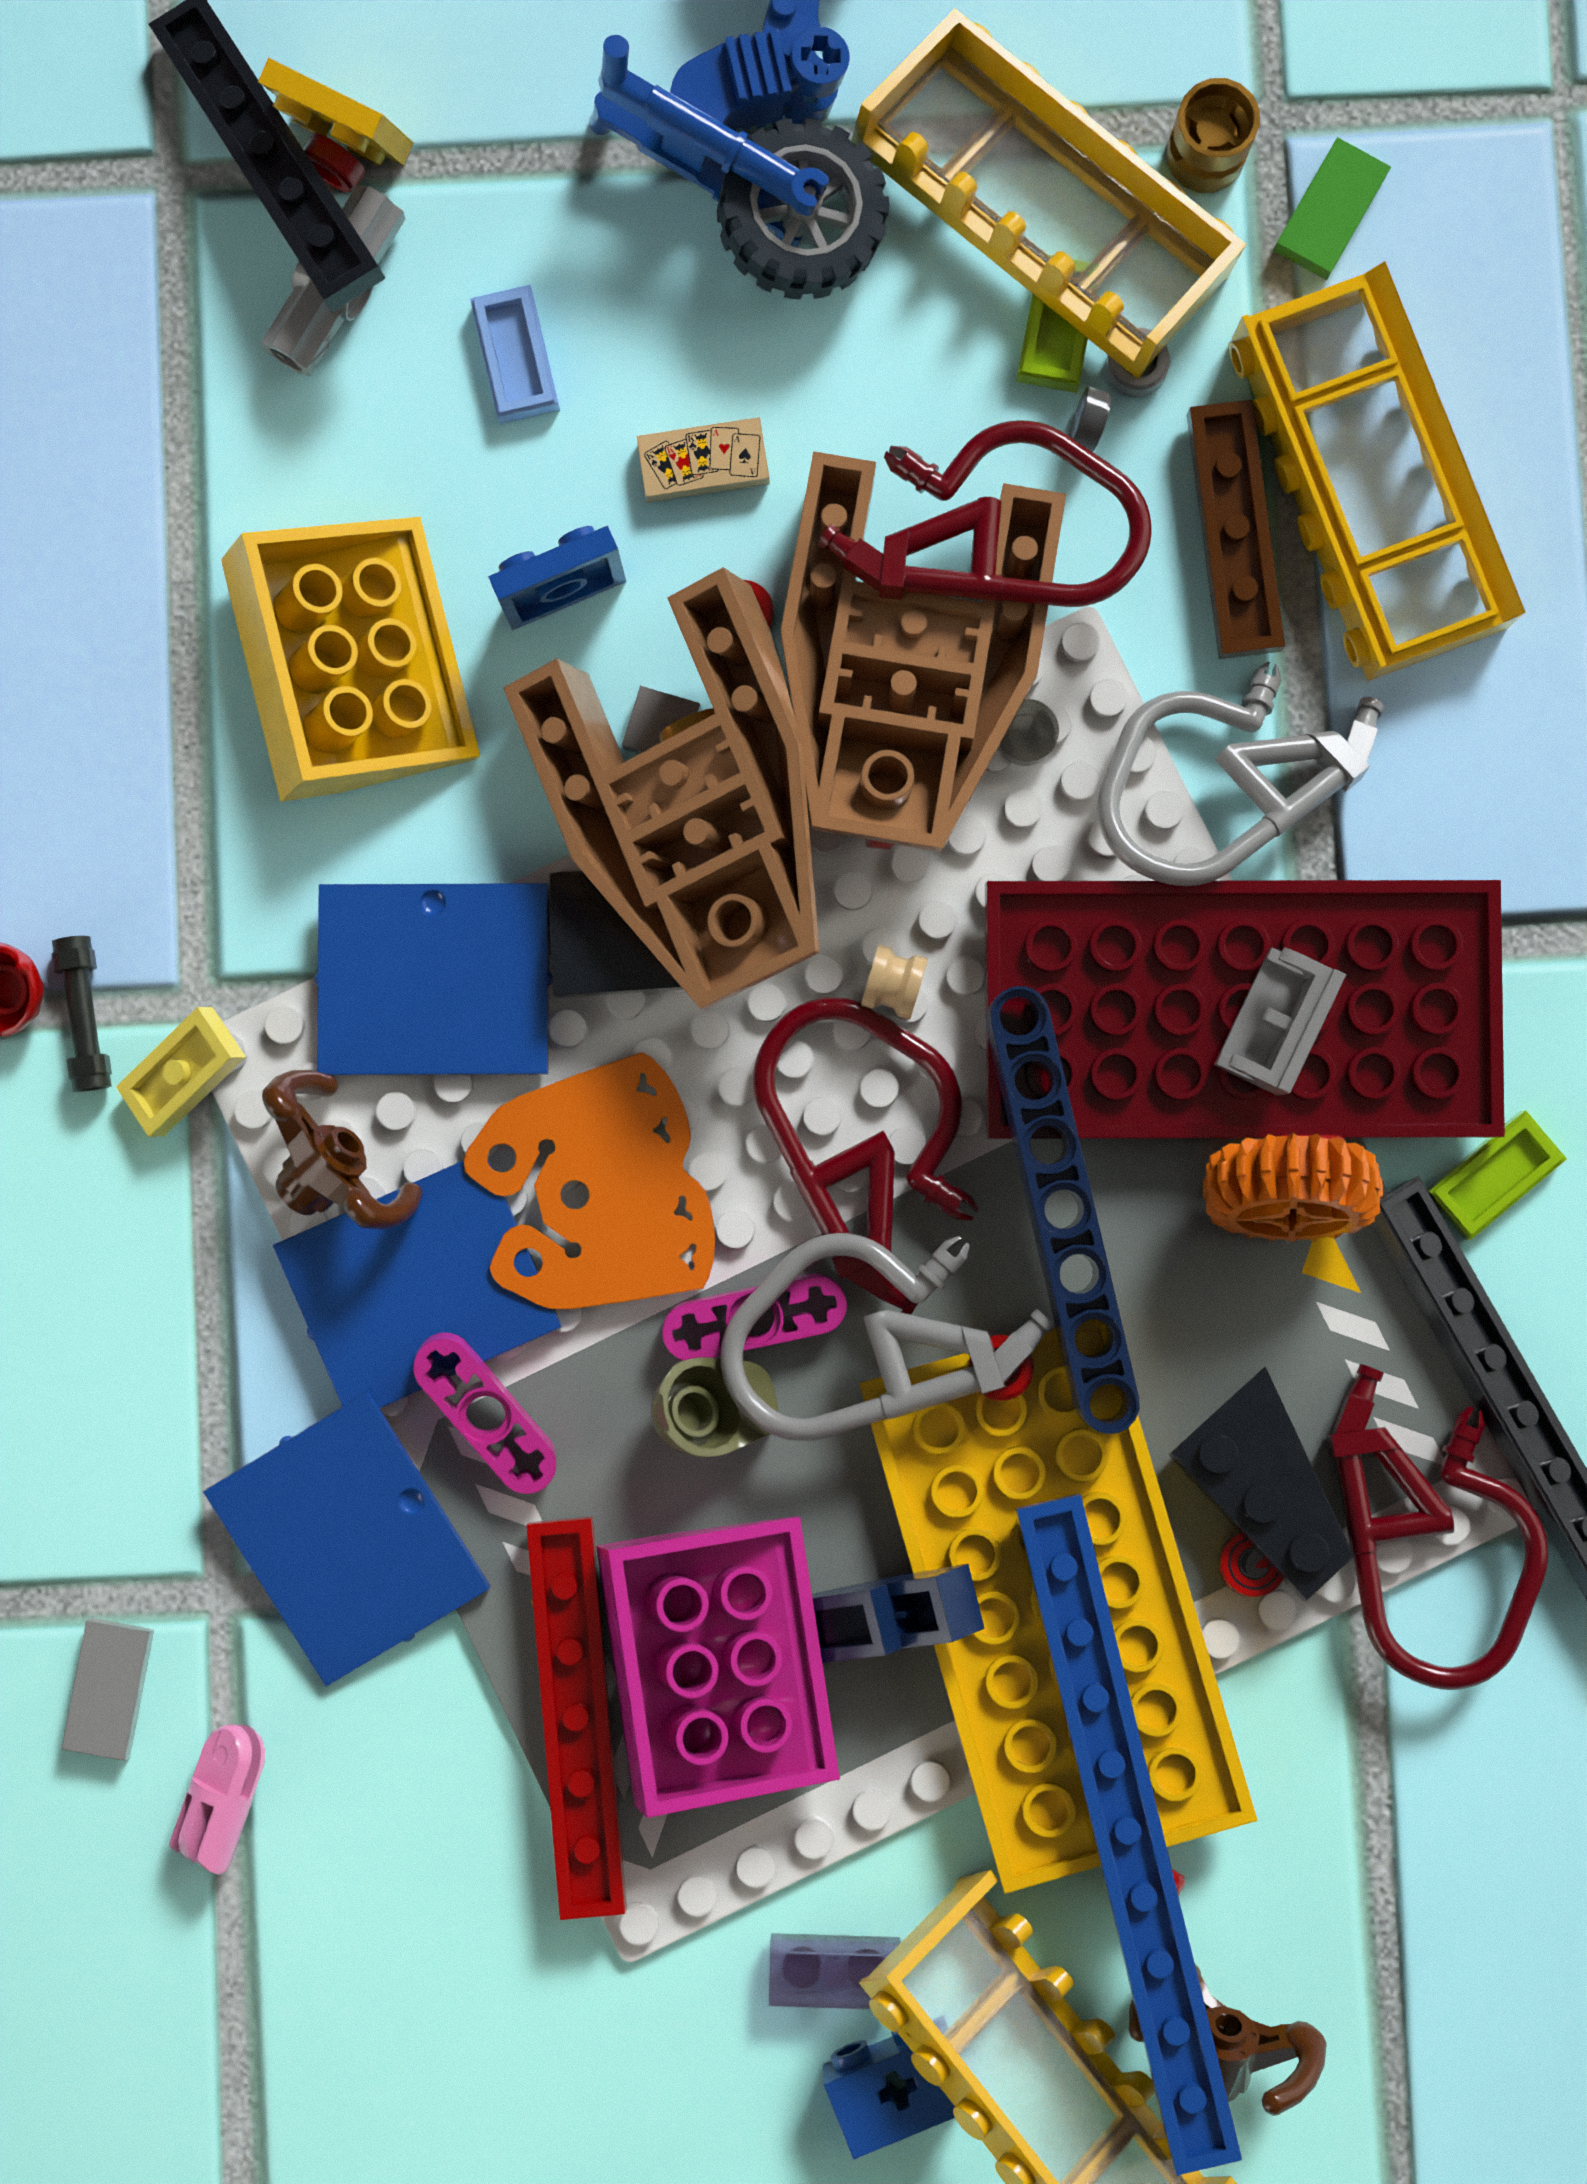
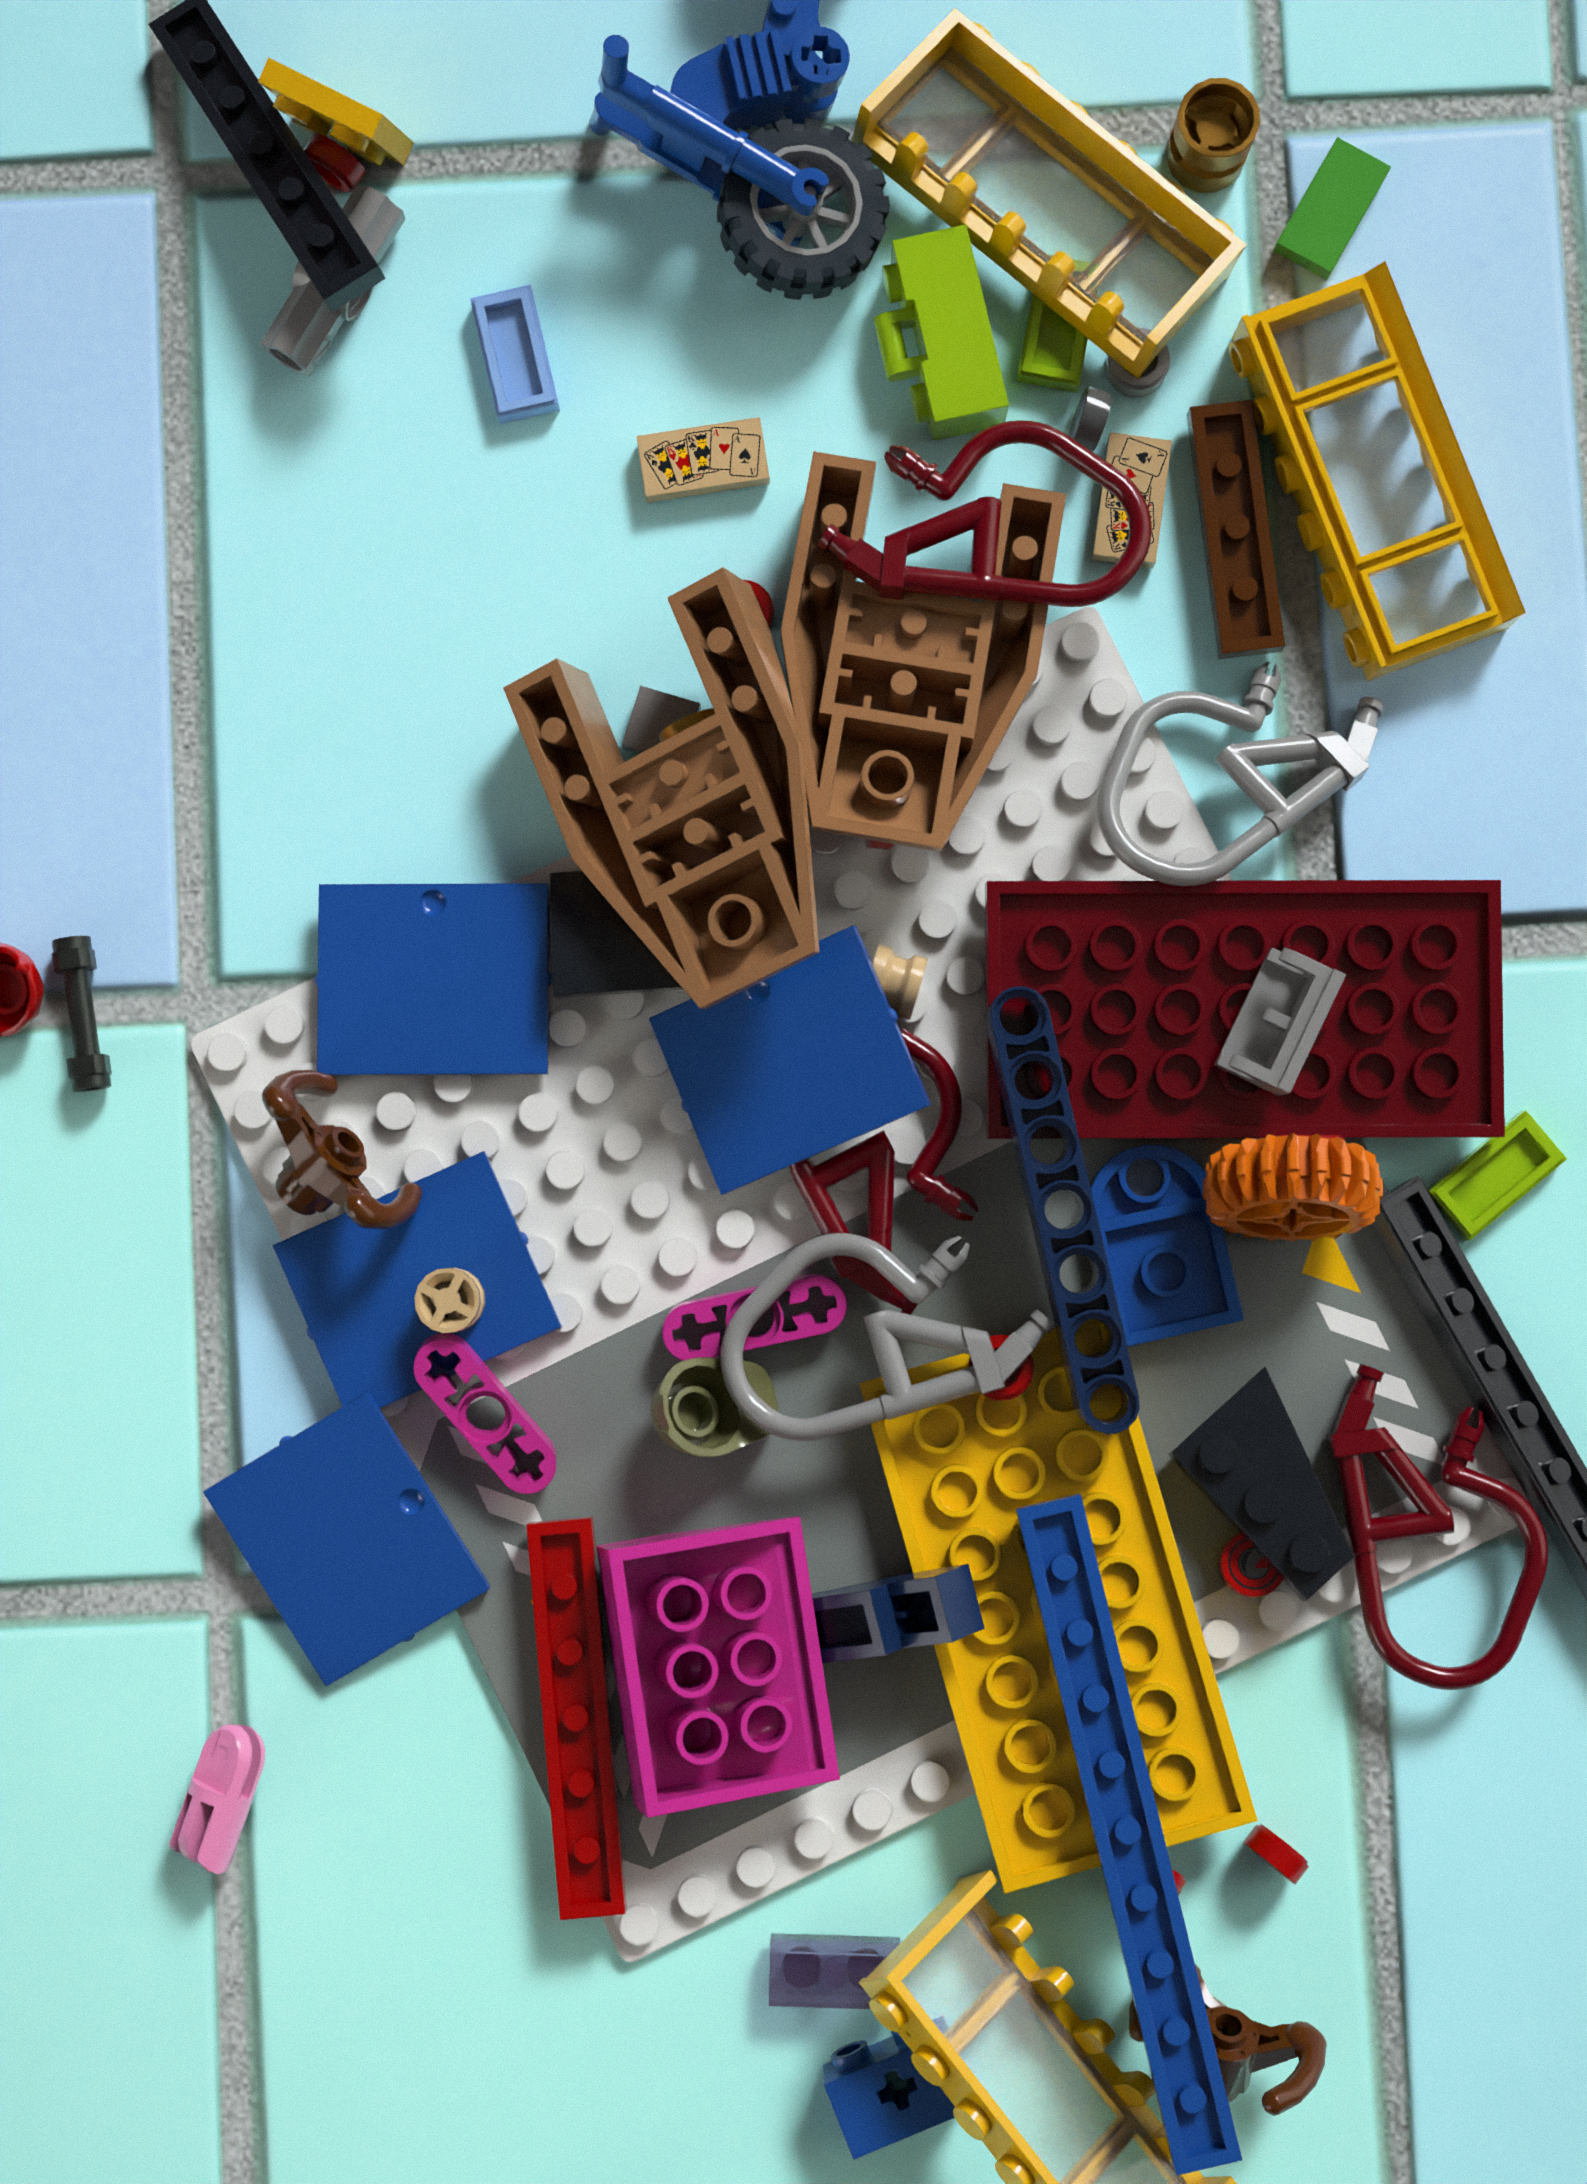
(107, 1689): light grey tile -> none
(180, 1071): light yellow plate -> none
(348, 655): yellow slope -> none
(434, 1304): none -> tan wheel
(546, 583): blue plate -> none
(633, 1182): orange piece -> none
(791, 1064): none -> blue piece
(957, 355): none -> lime piece
(1030, 734): clear smoke tile -> none
(1146, 464): none -> tan tile
(1163, 1249): none -> blue tile
(1276, 1853): none -> red tile

